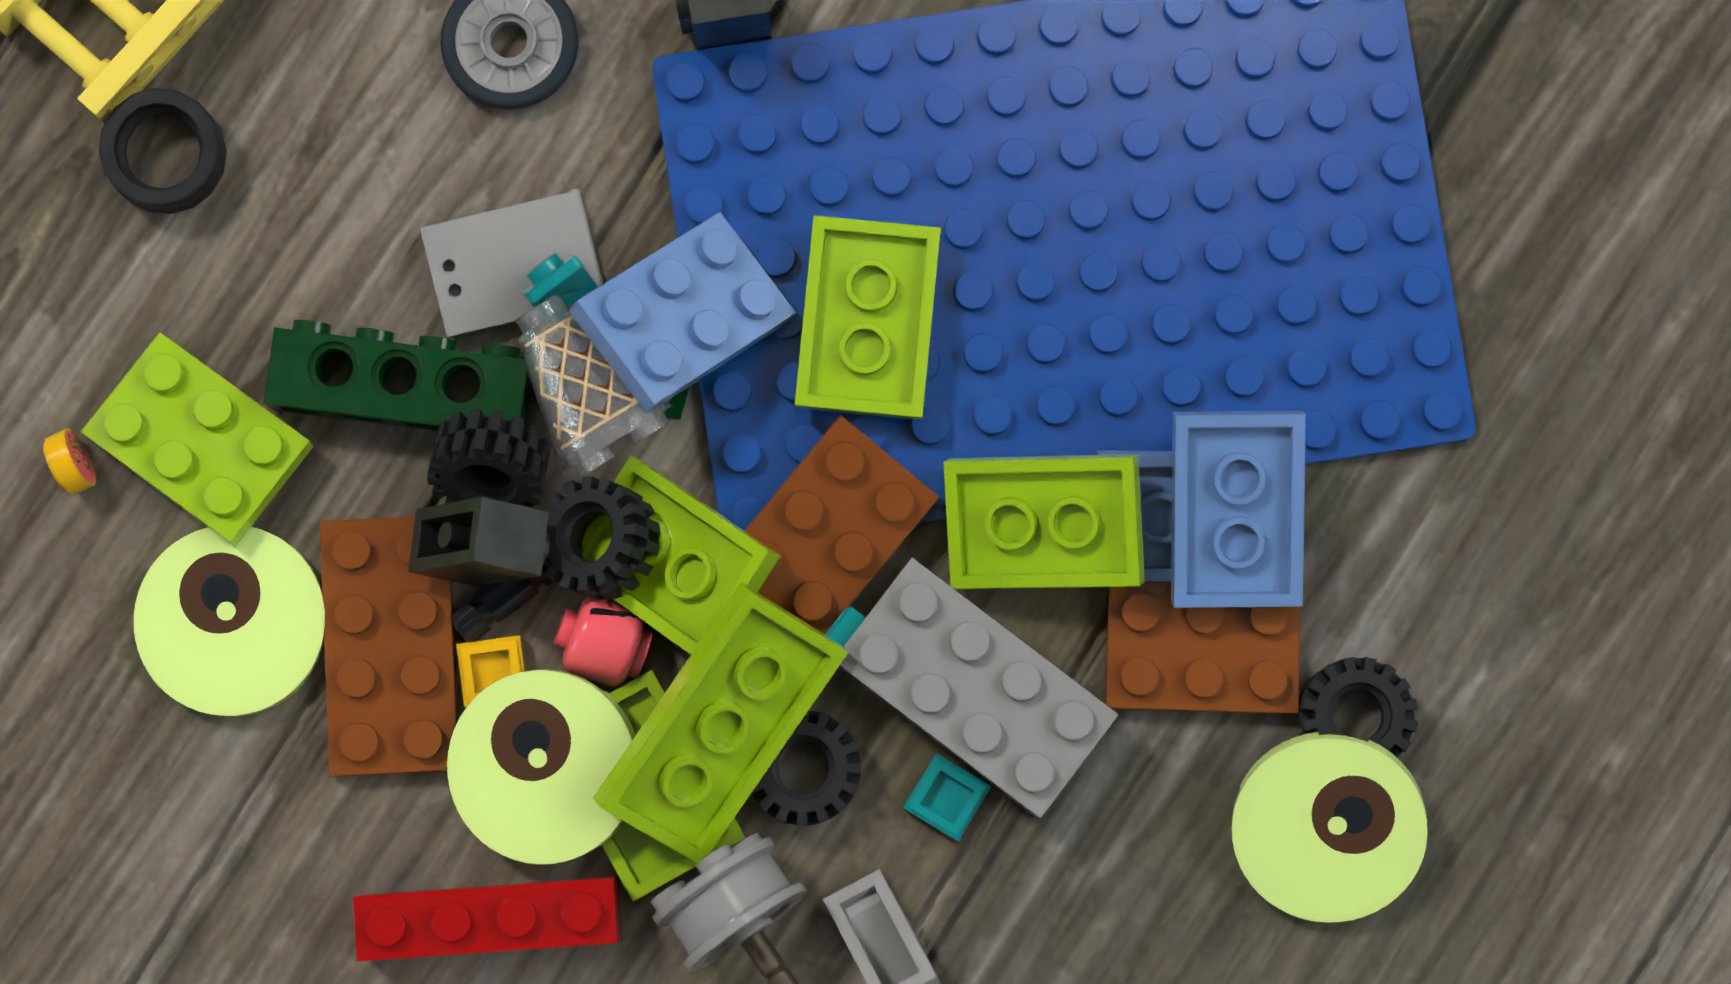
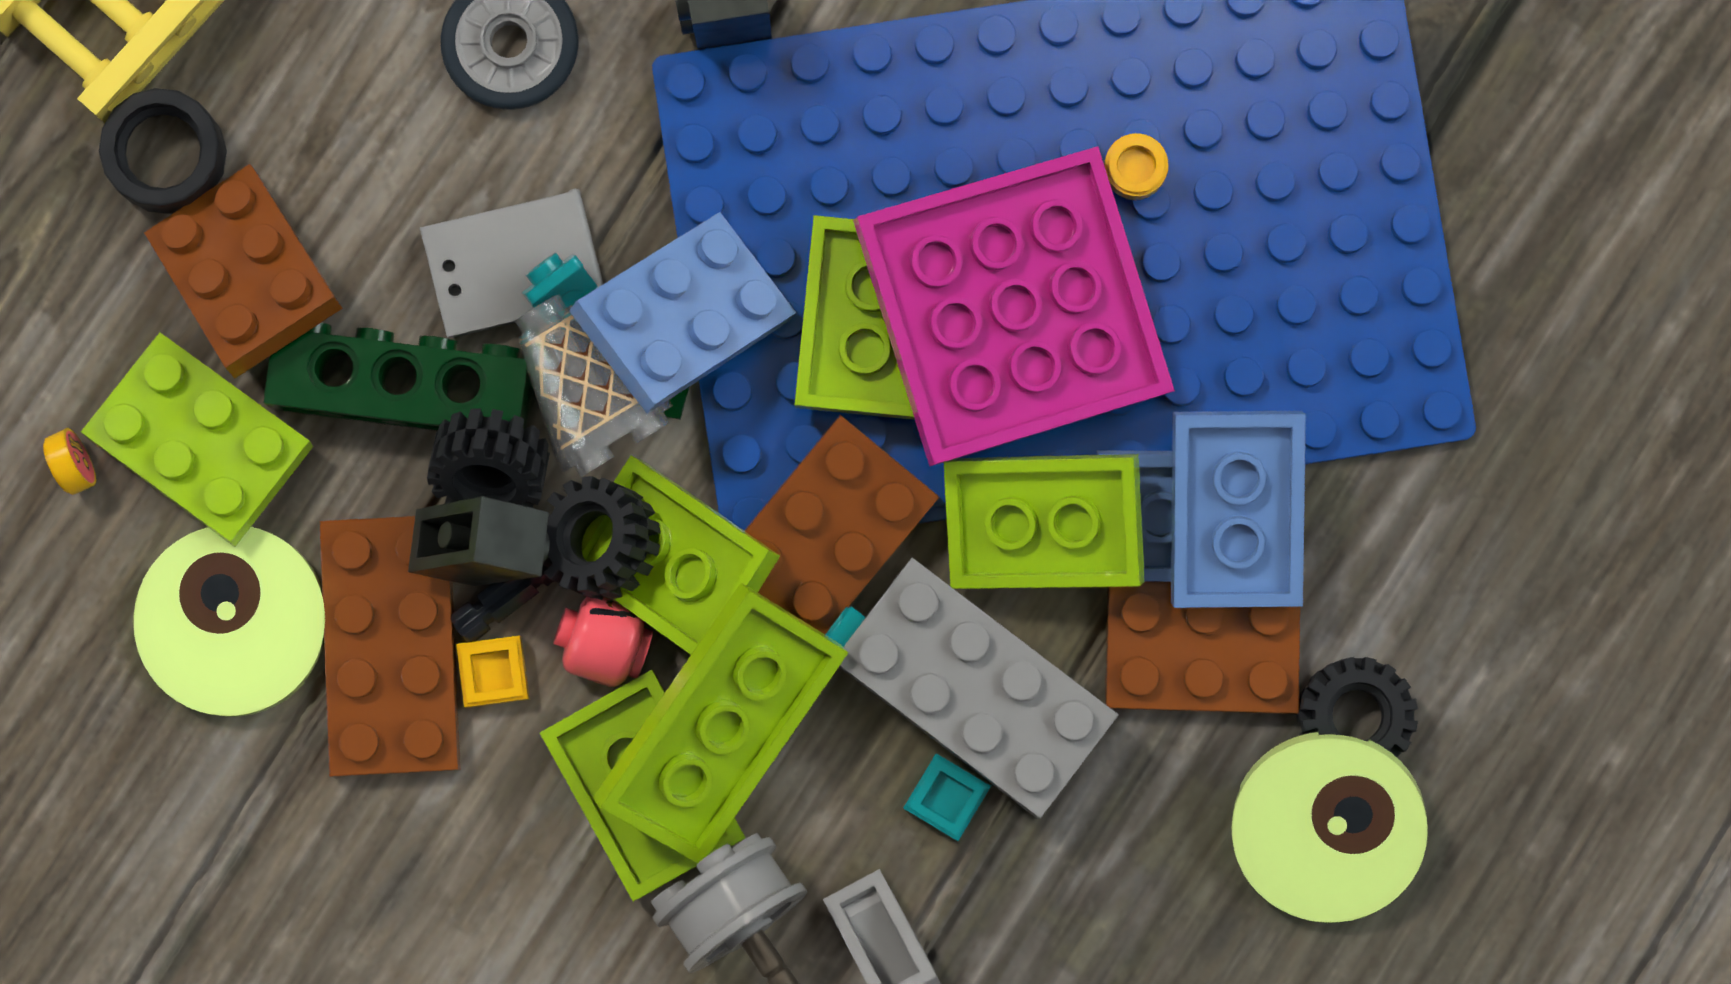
(242, 271): none -> dark orange plate
(487, 919): red brick -> none
(532, 762): yellowish green tile -> none
(836, 790): black tyre -> none
(1013, 305): none -> dark pink plate
(1136, 166): none -> yellow tile

